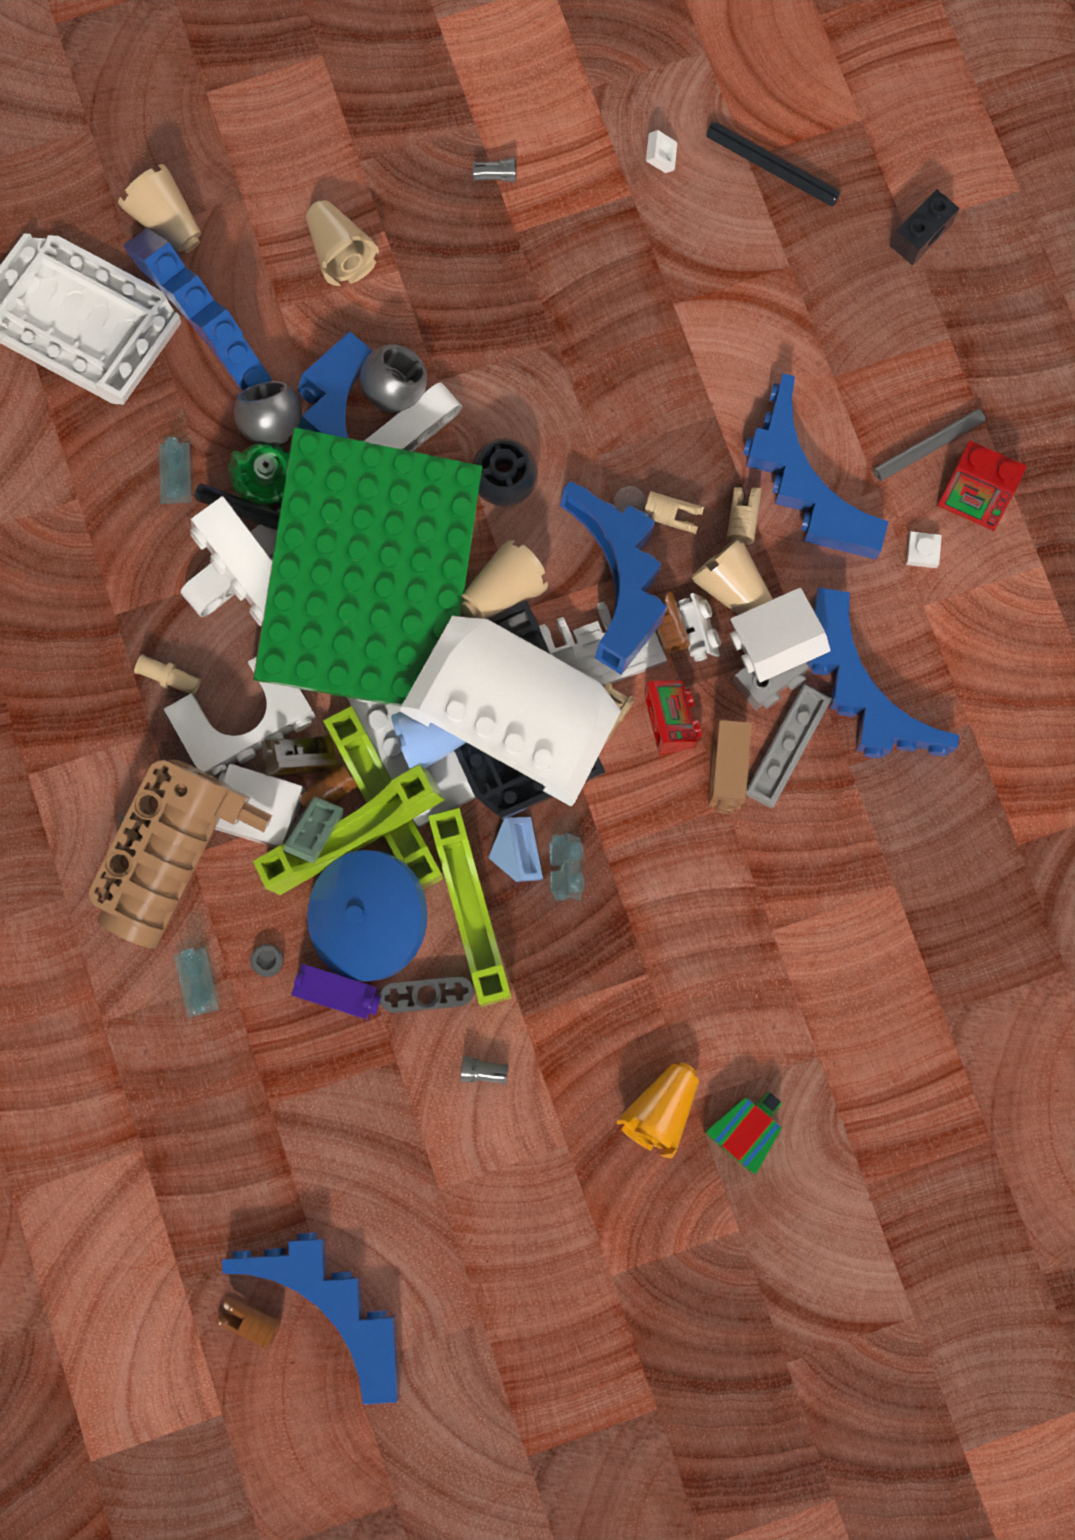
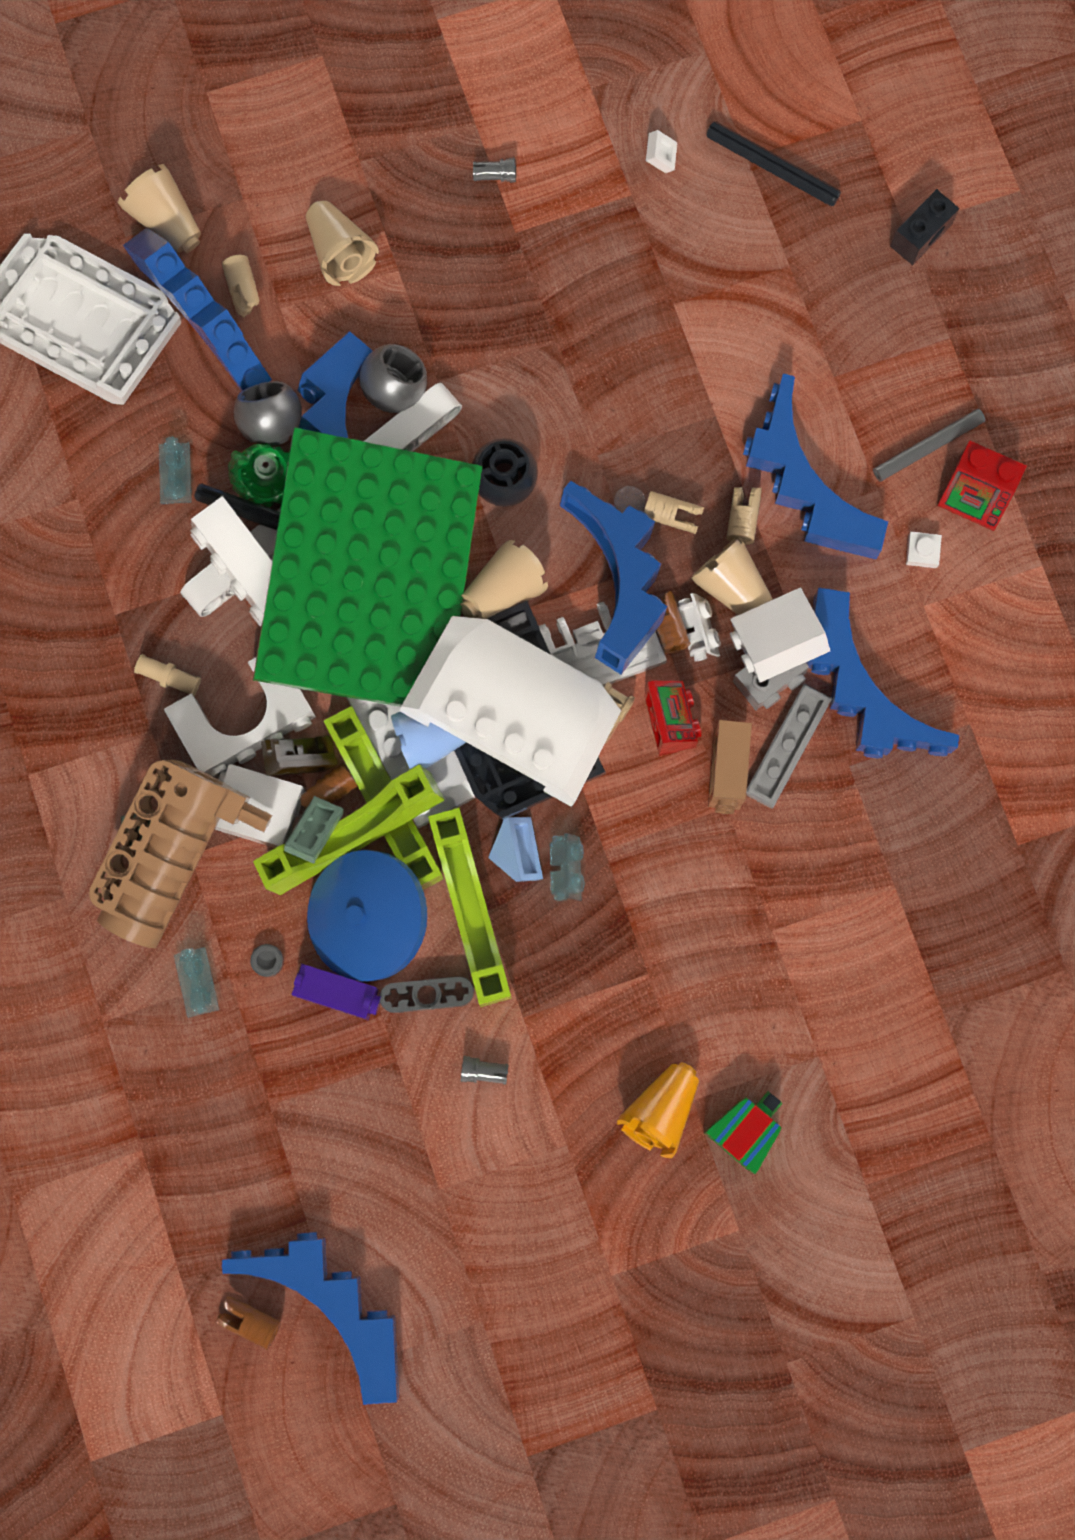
(241, 283): none -> tan hinge

